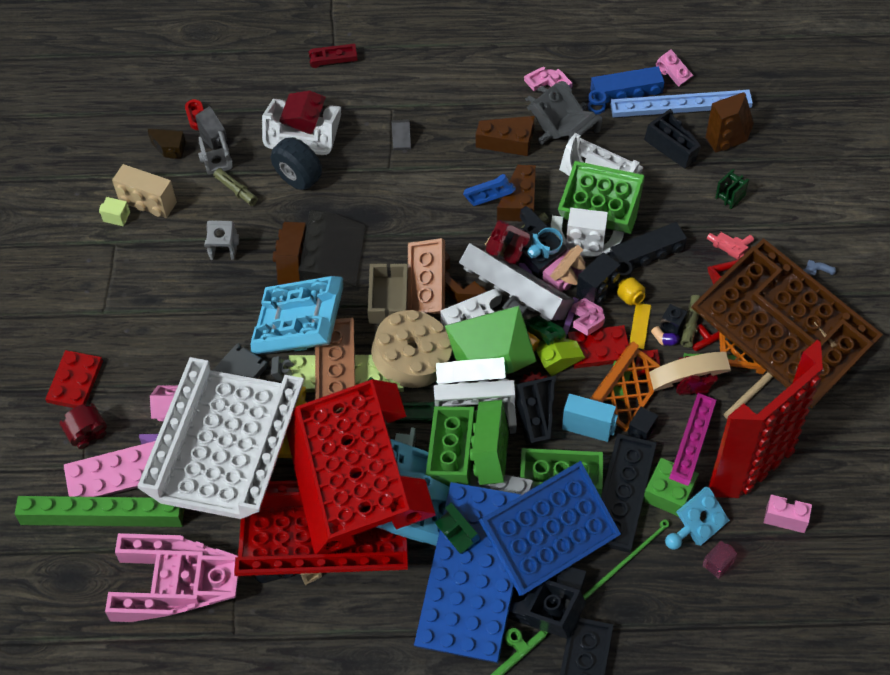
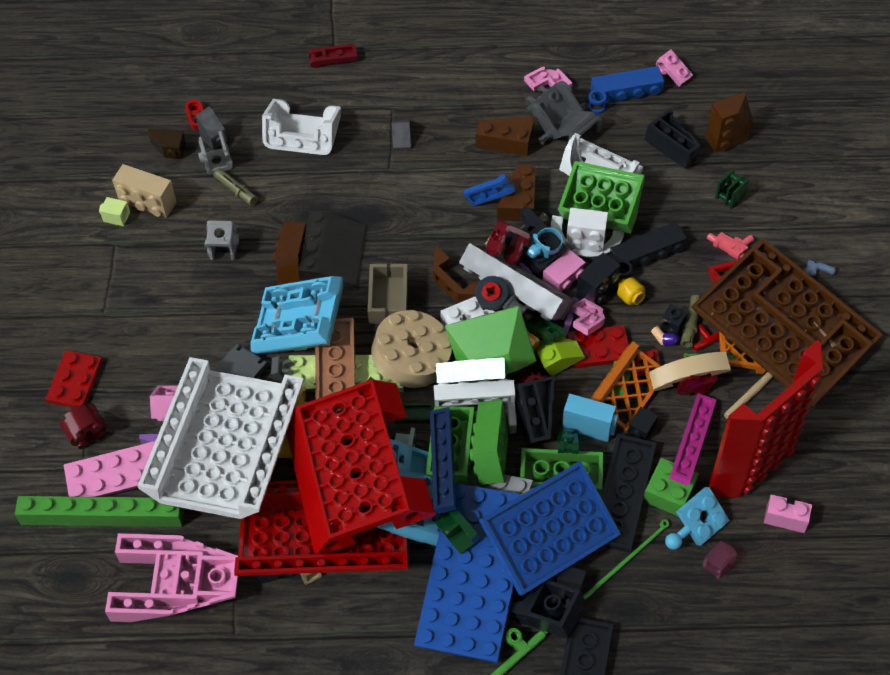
(296, 163): black wheel -> none
(302, 110): dark red slope -> none
(426, 276): nougat plate -> none
(442, 460): none -> dark blue plate
(497, 297): none -> black wheel
(564, 271): light nougat tile -> none
(567, 441): none -> dark green plate
(640, 324): yellow piece -> none
(676, 103): light blue plate -> none

